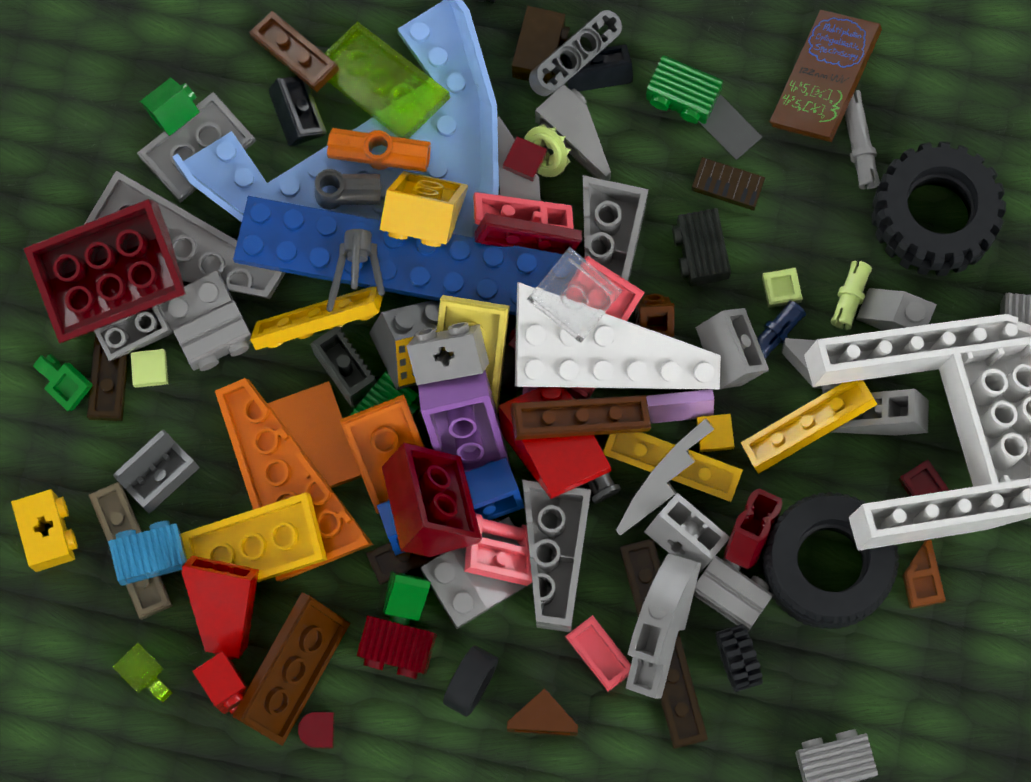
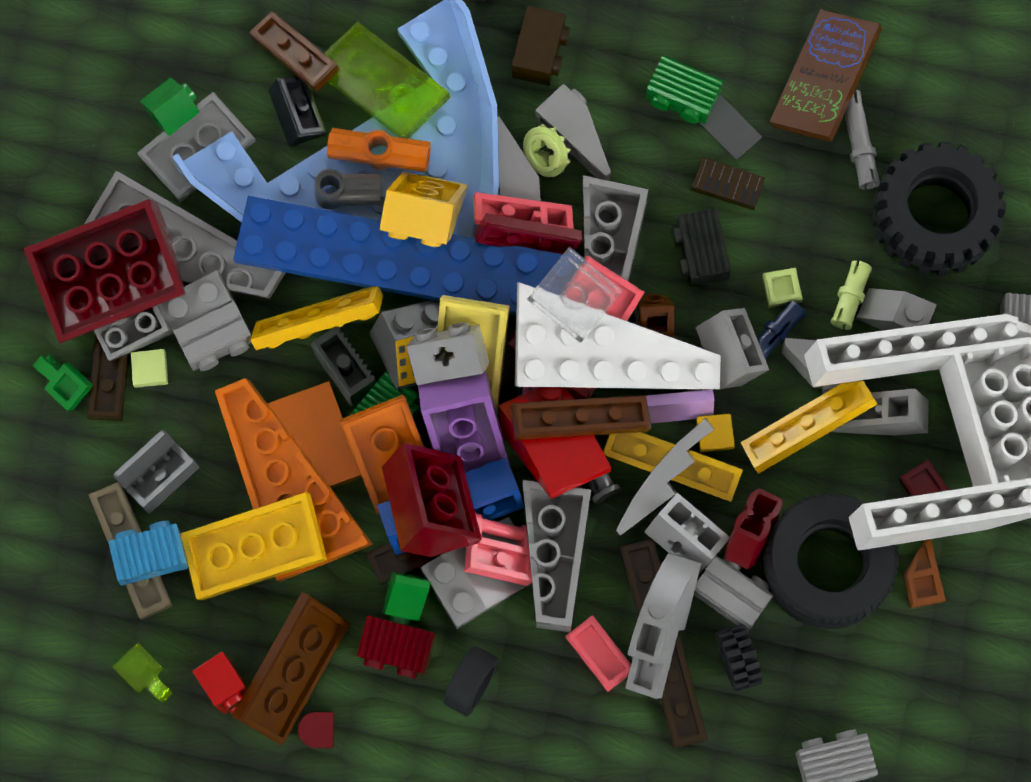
(31, 515): yellow brick -> none
(221, 602): red slope -> none
(356, 249): dark grey plant -> none
(525, 158): dark red tile -> none
(543, 716): reddish brown slope -> none
(577, 54): dark grey beam -> none
(606, 69): black slope -> none

